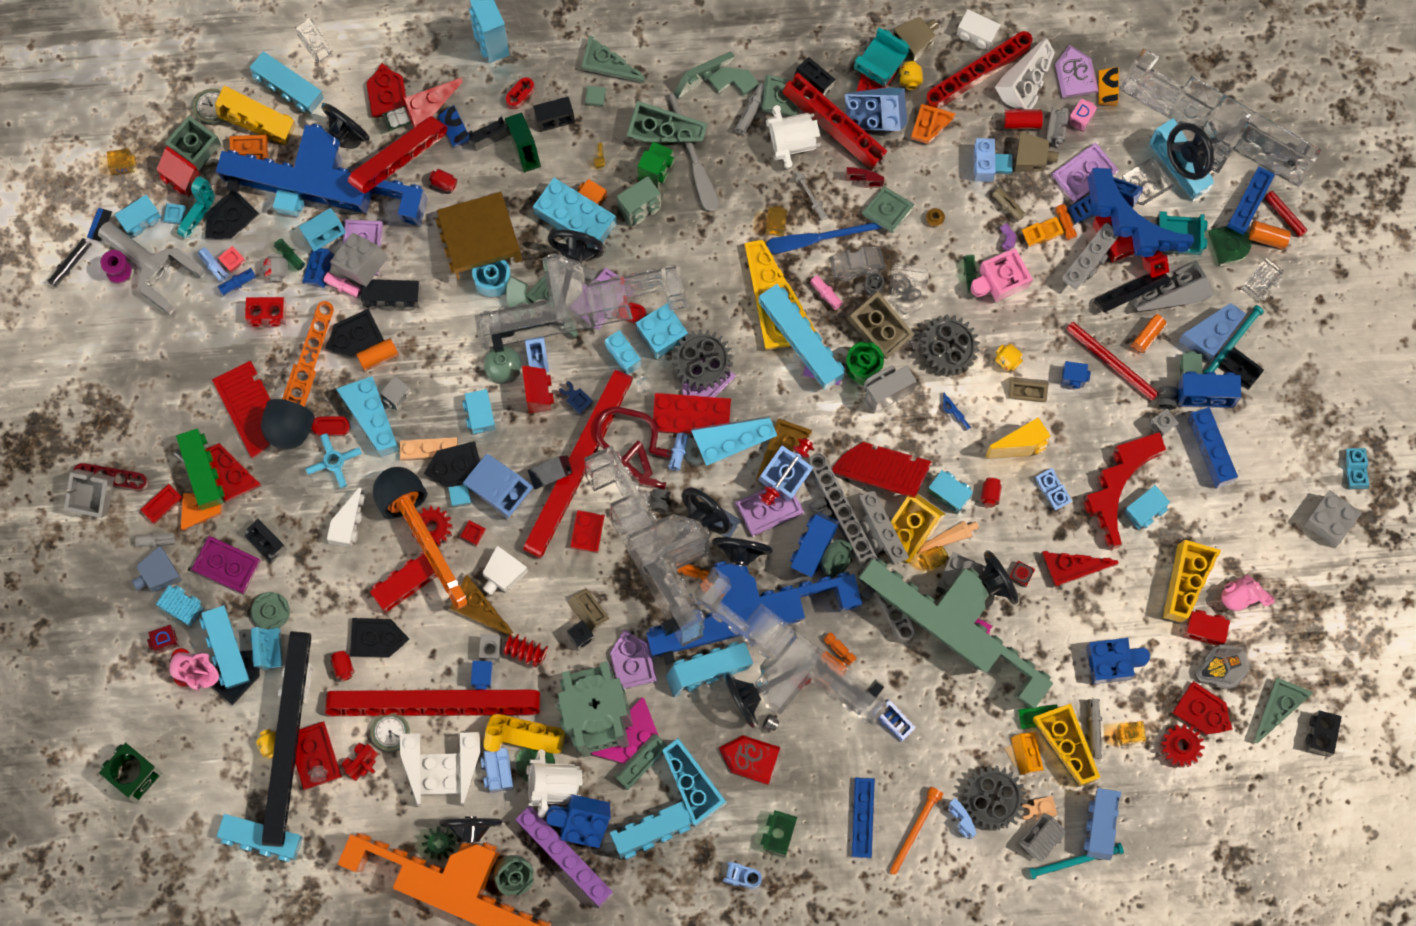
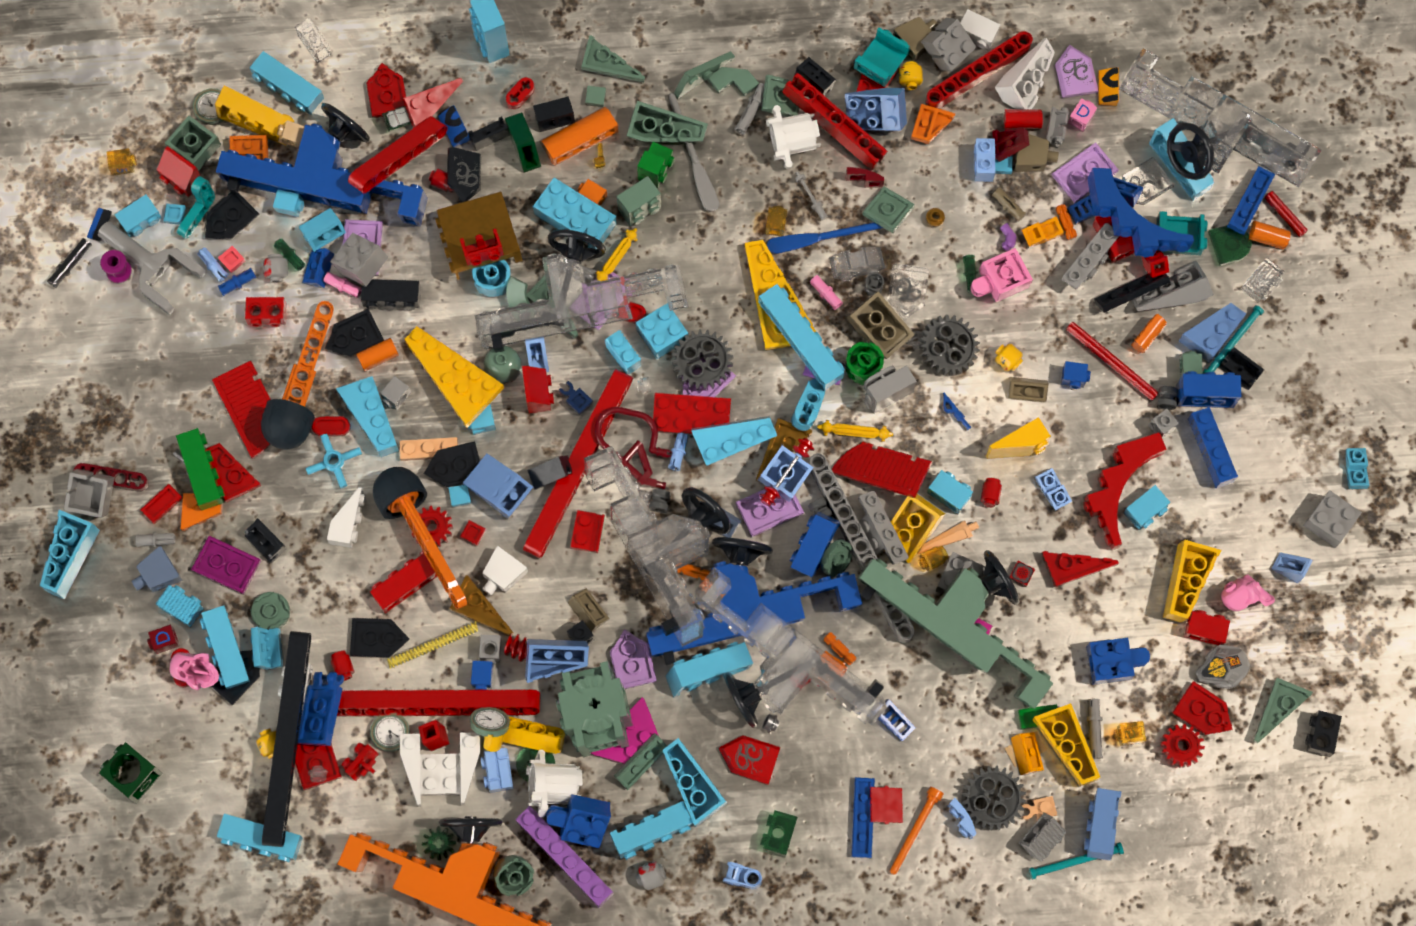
(67, 553): none -> medium azure wedge
(290, 133): none -> tan brick
(320, 709): none -> blue tile
(433, 735): none -> red brick
(436, 643): none -> light yellow piece
(459, 381): none -> yellow wing
(464, 172): none -> black tile
(482, 249): none -> red window
(489, 722): none -> tile
(553, 657): none -> medium blue wedge
(579, 136): none -> orange brick
(617, 255): none -> yellow wheel
(651, 875): none -> light grey head
(808, 406): none -> medium azure piece
(855, 430): none -> yellow wheel
(886, 805): none -> red piece
(953, 45): none -> light grey piece
(1009, 142): none -> dark red wing
(1292, 566): none -> light blue slope

